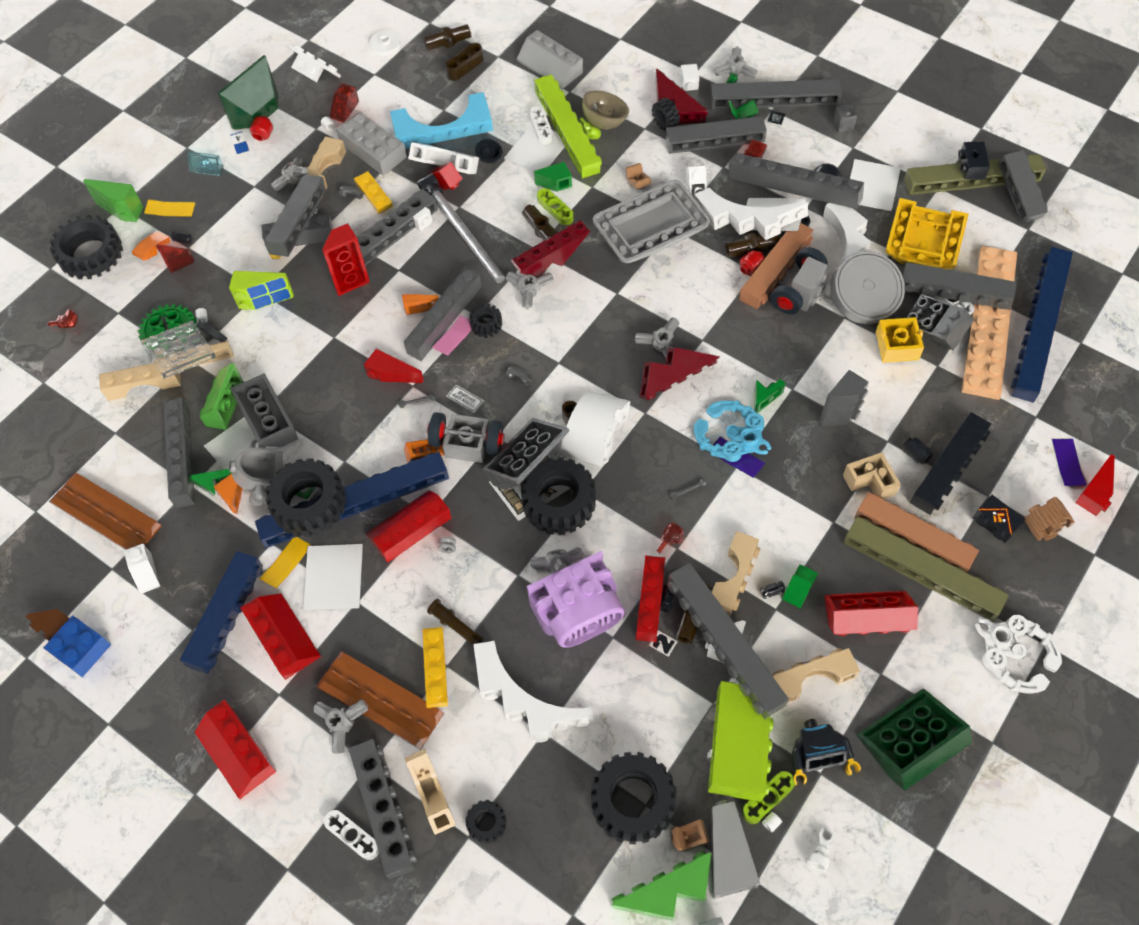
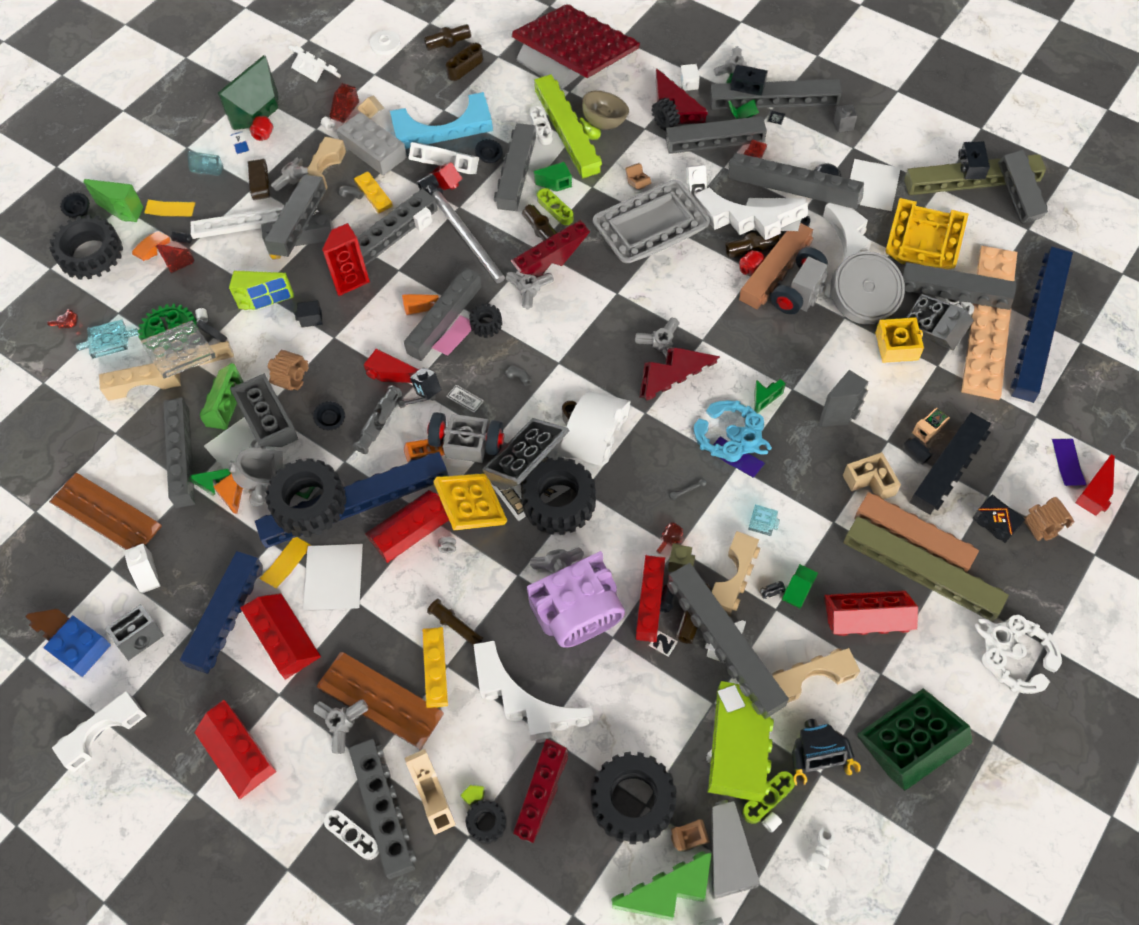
(75, 205): none -> black hat
(76, 747): none -> white arch
(107, 339): none -> clear light blue plate
(134, 632): none -> dark grey brick
(234, 223): none -> white plate
(258, 179): none -> dark brown beam
(287, 370): none -> medium nougat brick
(309, 313): none -> black brick
(329, 415): none -> black hat
(370, 107): none -> tan panel
(379, 416): none -> dark grey piece
(425, 383): none -> black brick
(470, 501): none -> yellow plate
(473, 794): none -> lime piece
(516, 167): none -> dark grey brick
(541, 790): none -> dark red slope
(576, 40): none -> dark red plate
(680, 556): none -> olive brick
(731, 698): none -> white sticker
(749, 80): none -> black brick
(764, 520): none -> clear light blue brick
(931, 425): none -> light nougat leg

